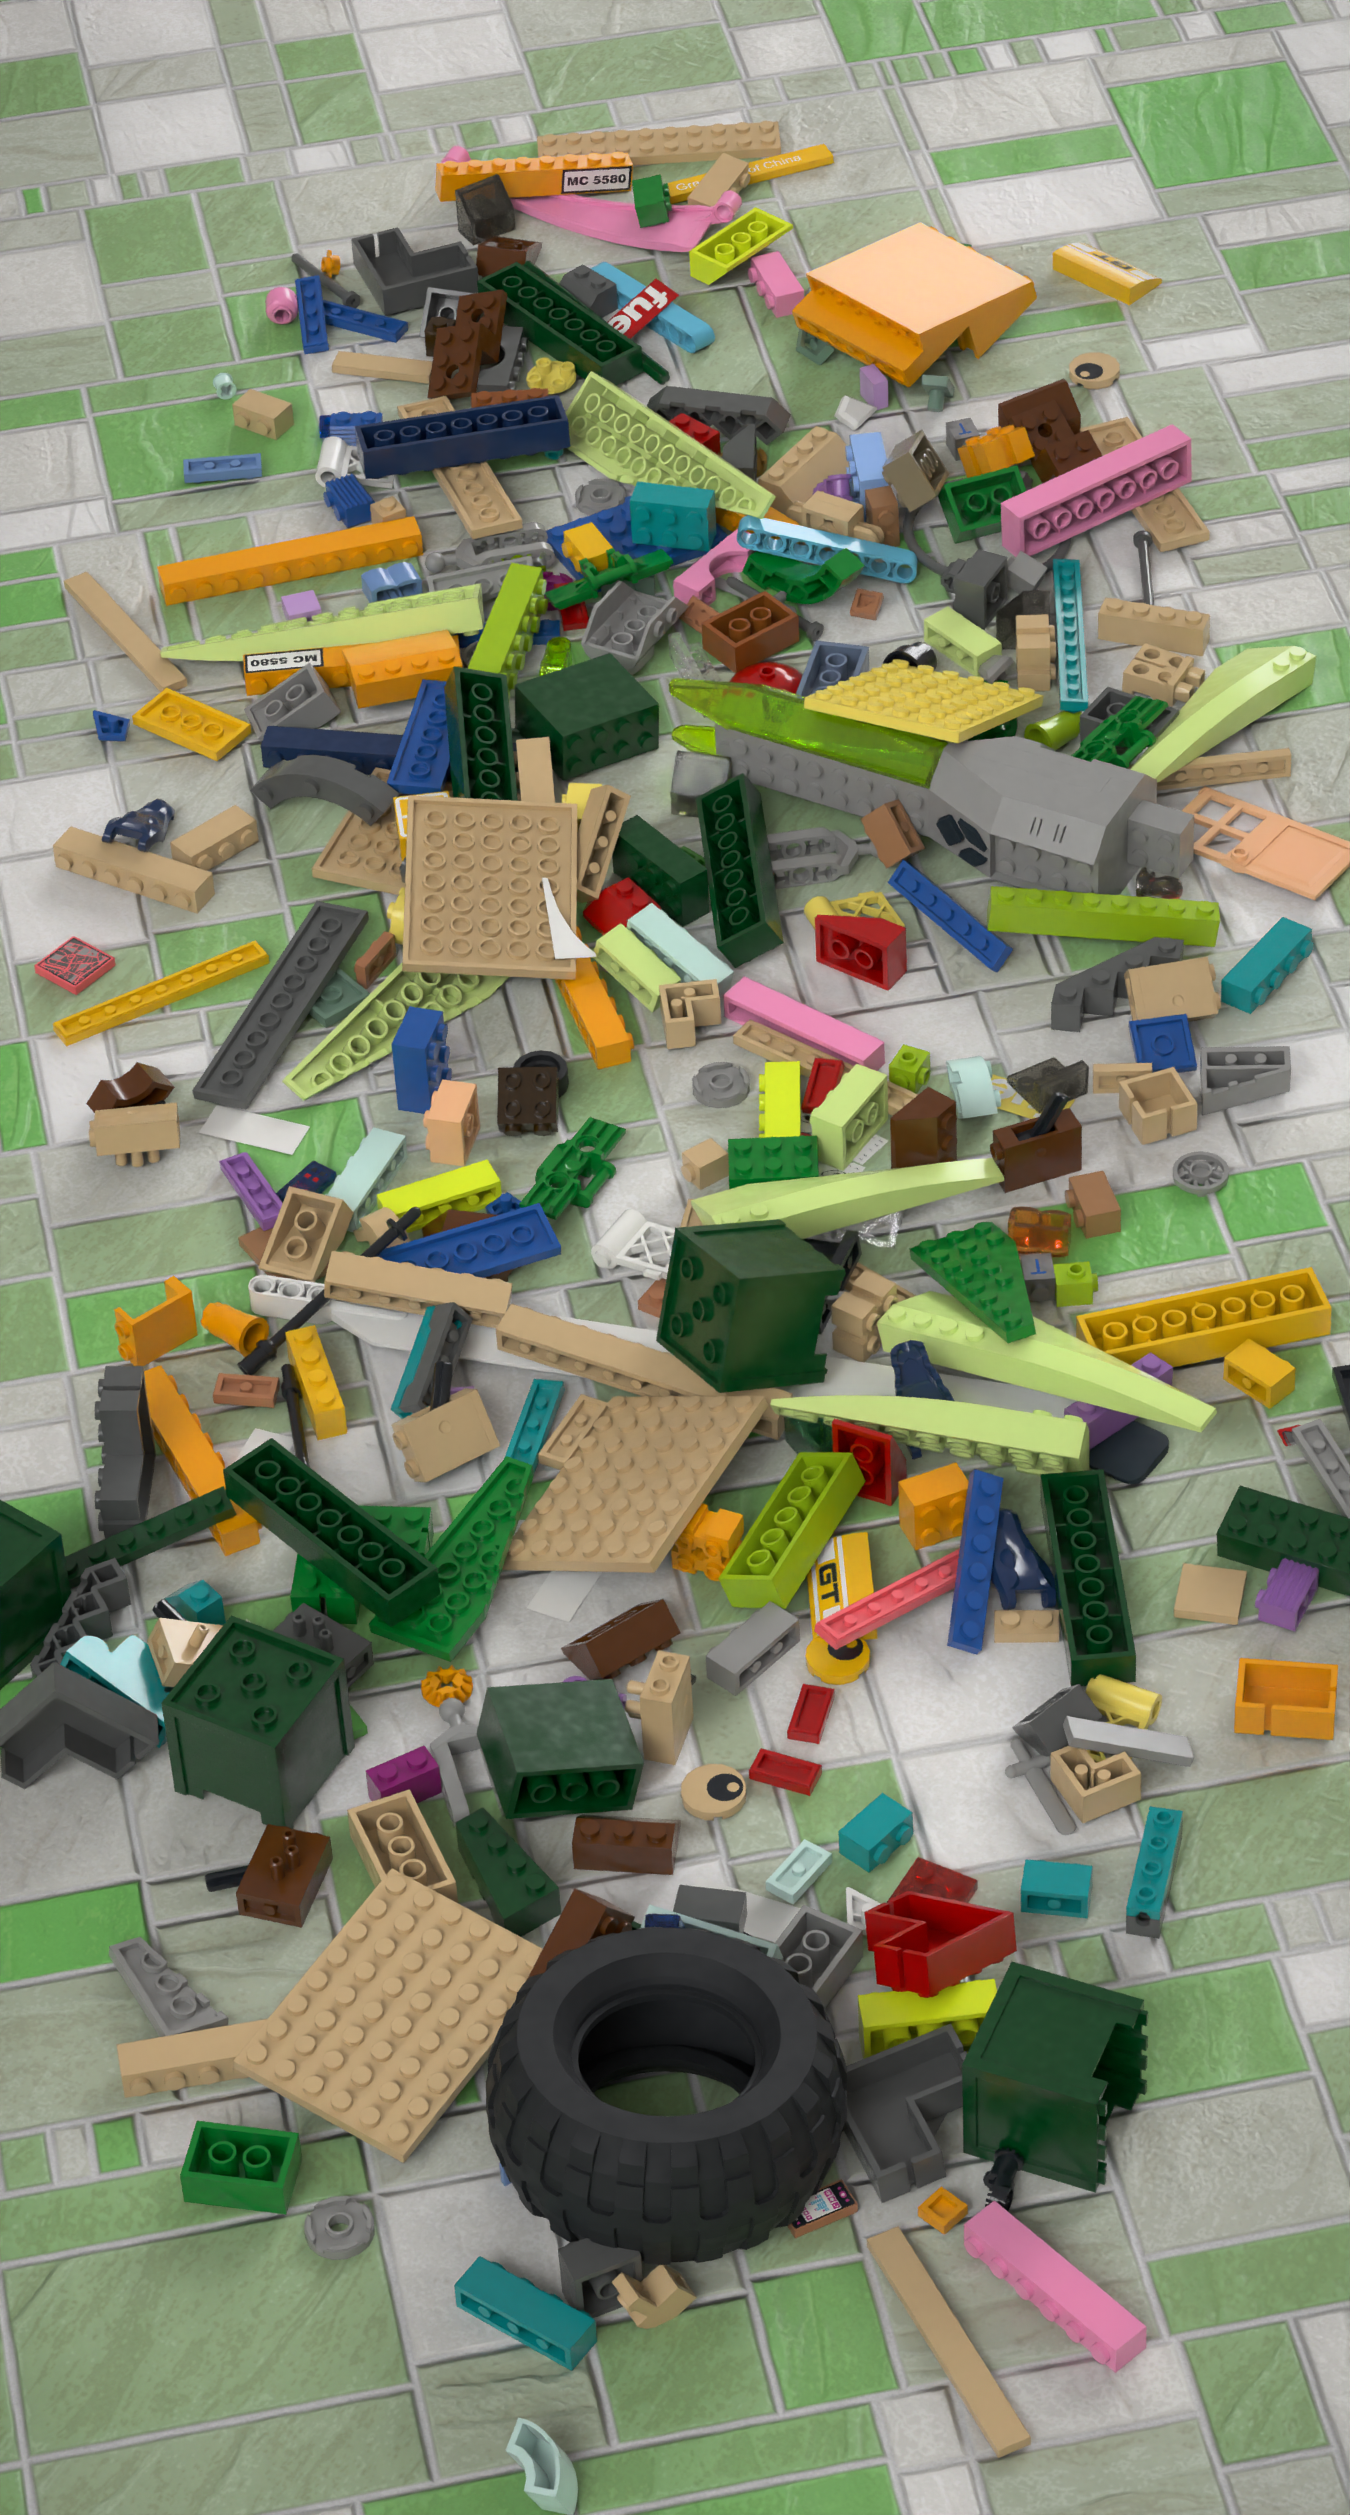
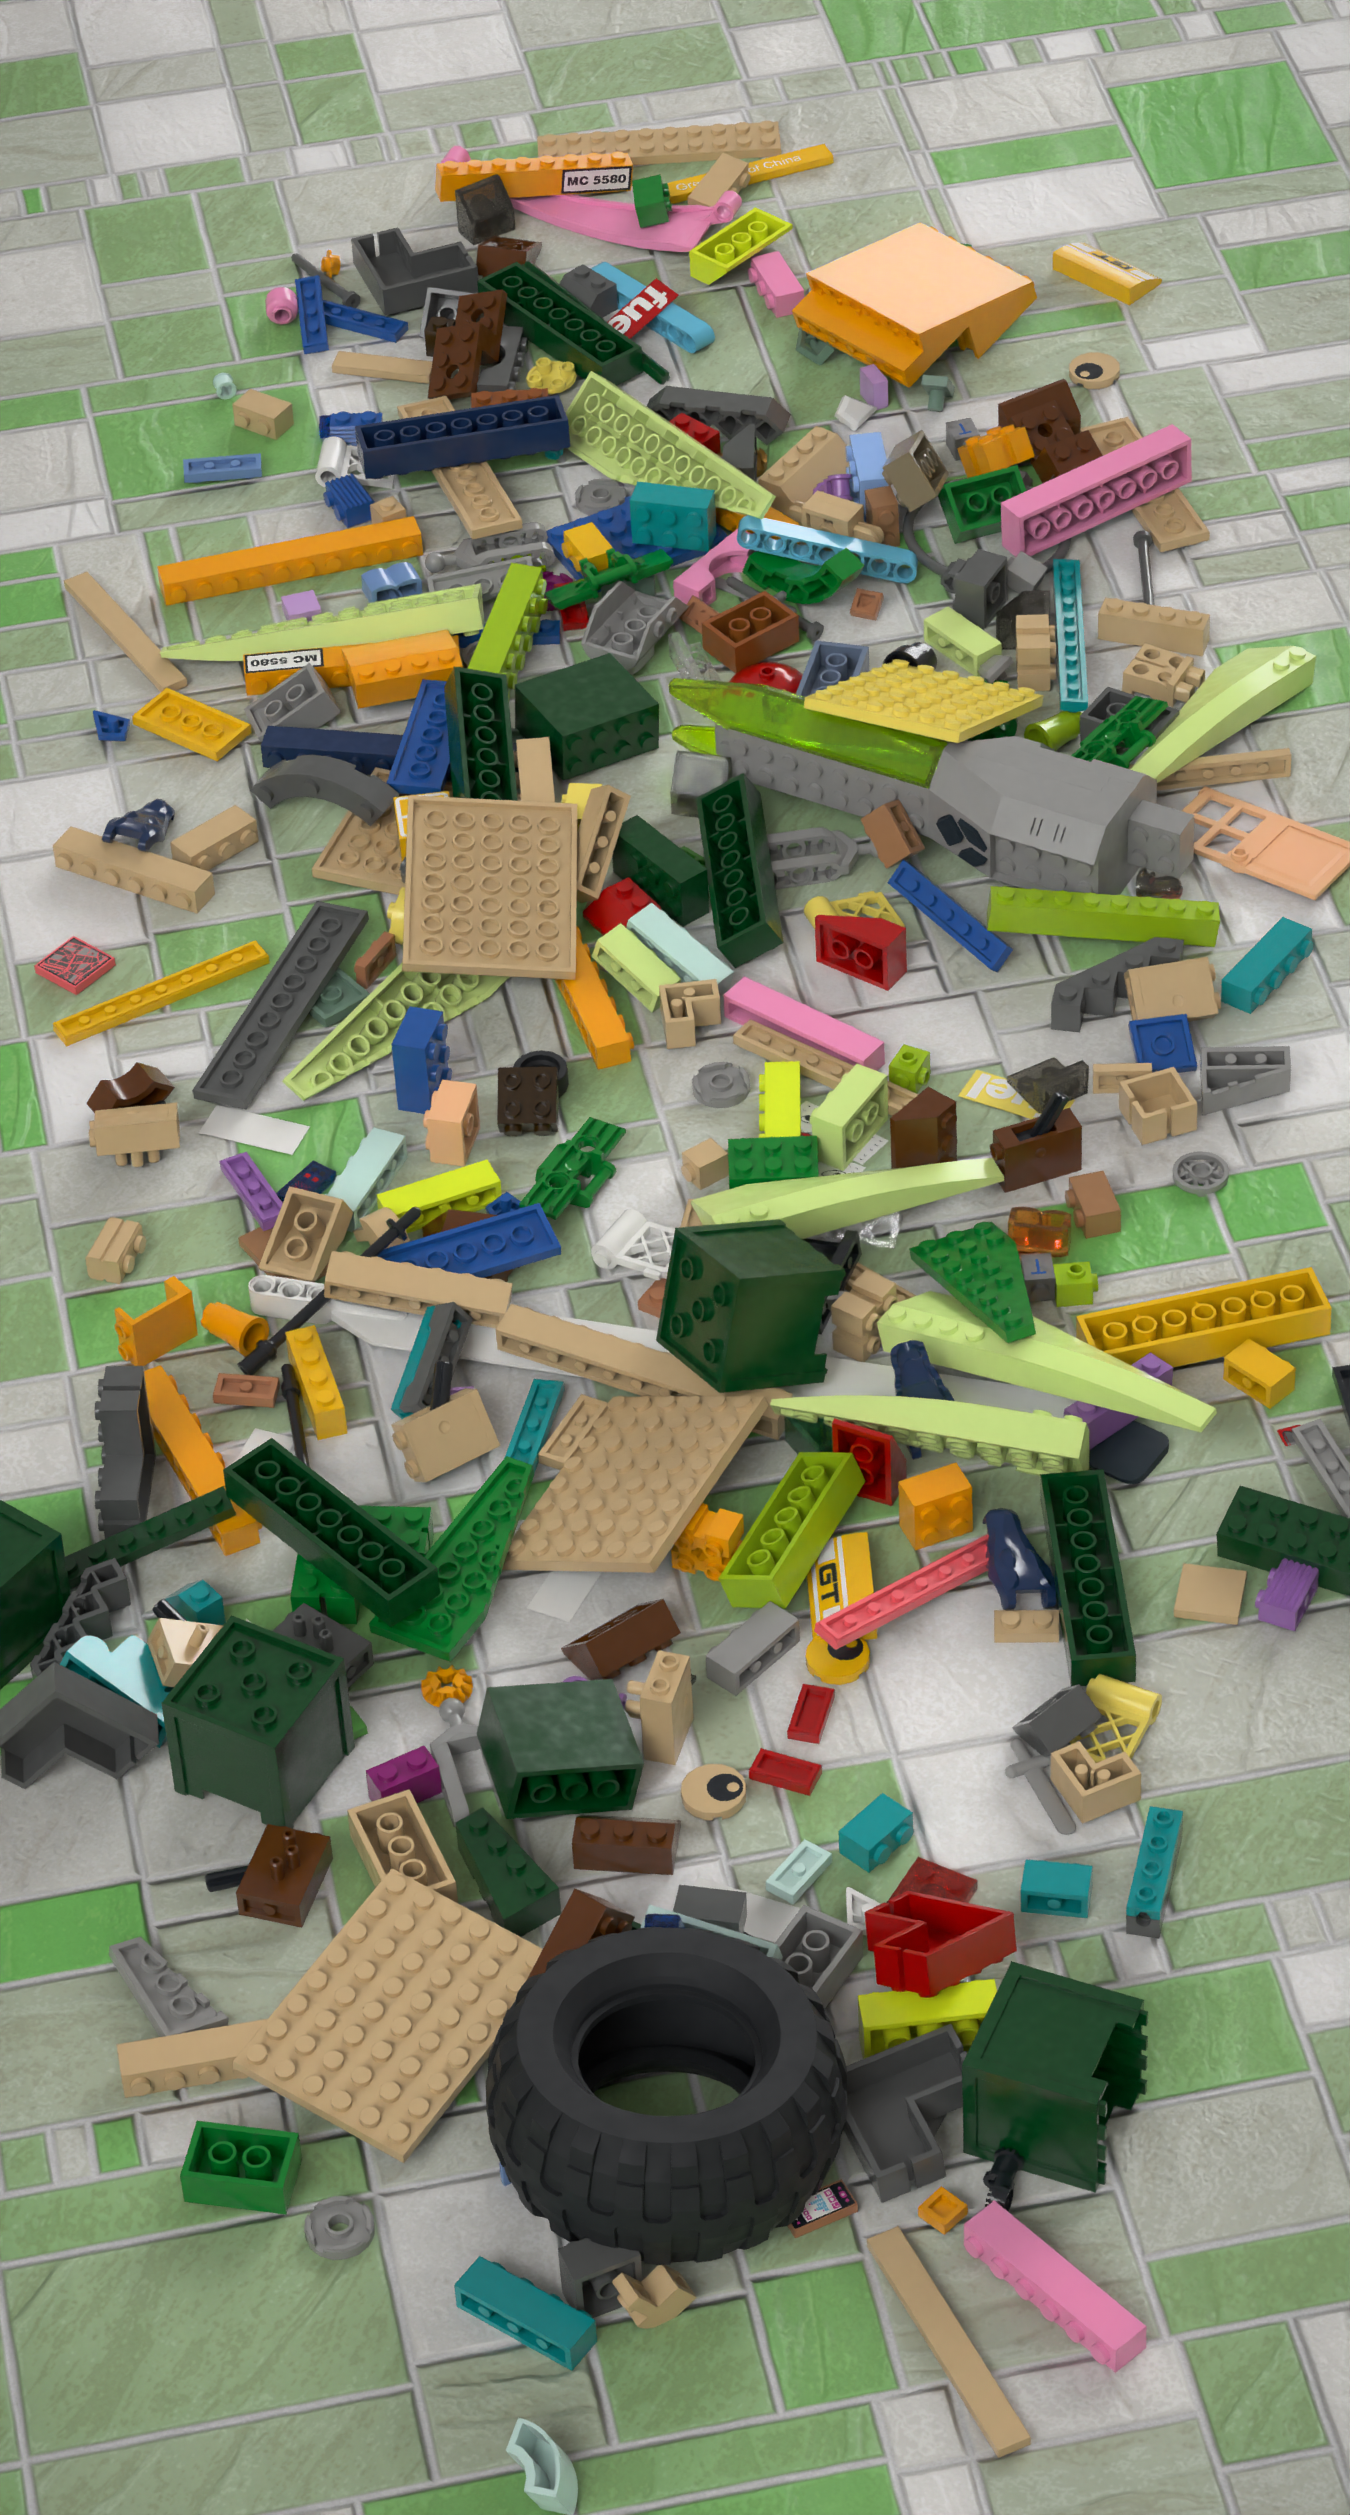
(115, 1250): none -> tan brick
(556, 656): clear neon green piece -> none
(564, 941): white sticker -> none
(823, 1078): red tile -> none
(973, 1087): light aqua brick -> none
(975, 1562): blue plate -> none
(1134, 1741): light grey tile -> none
(1286, 1698): light orange piece -> none

